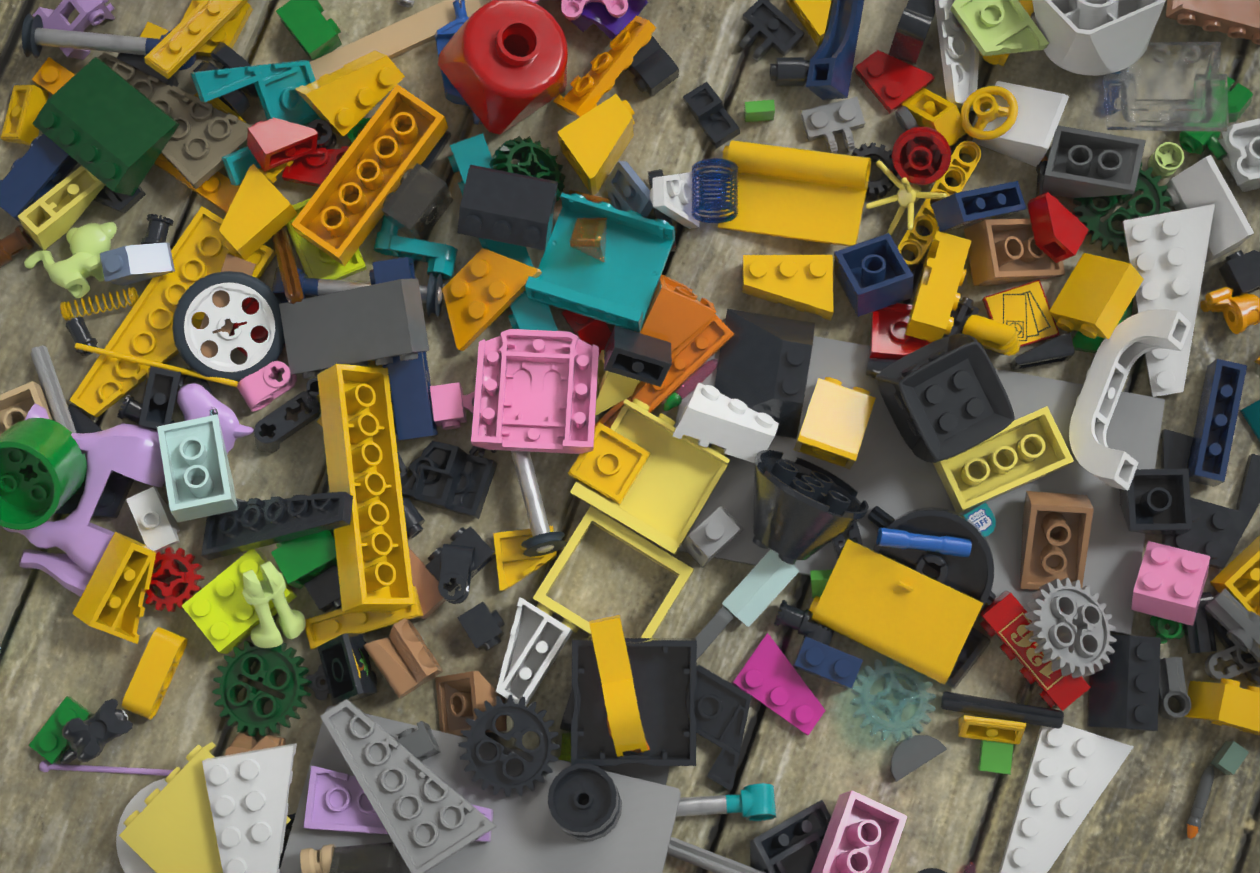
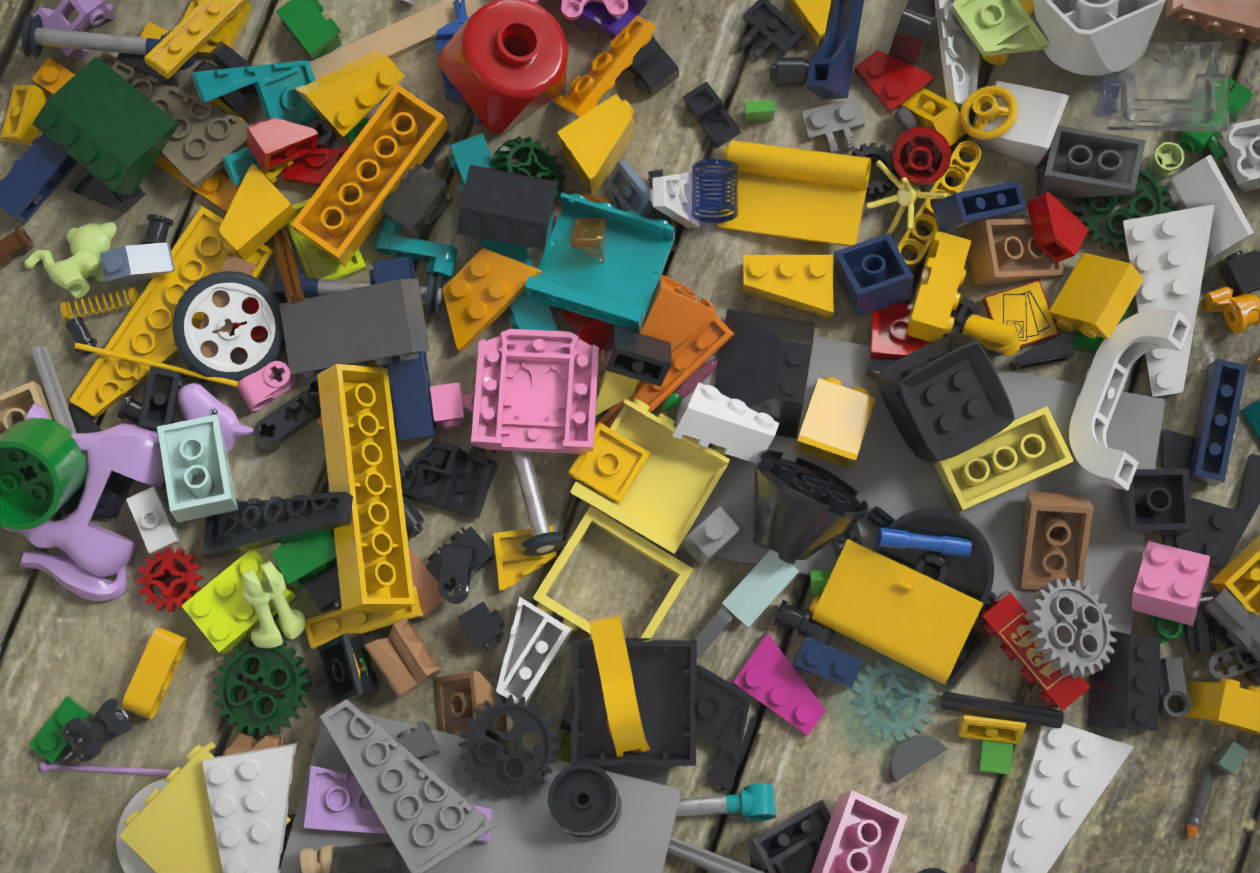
(60, 207): light yellow slope -> none
(118, 588): yellow wedge -> none
(982, 518): tile -> none

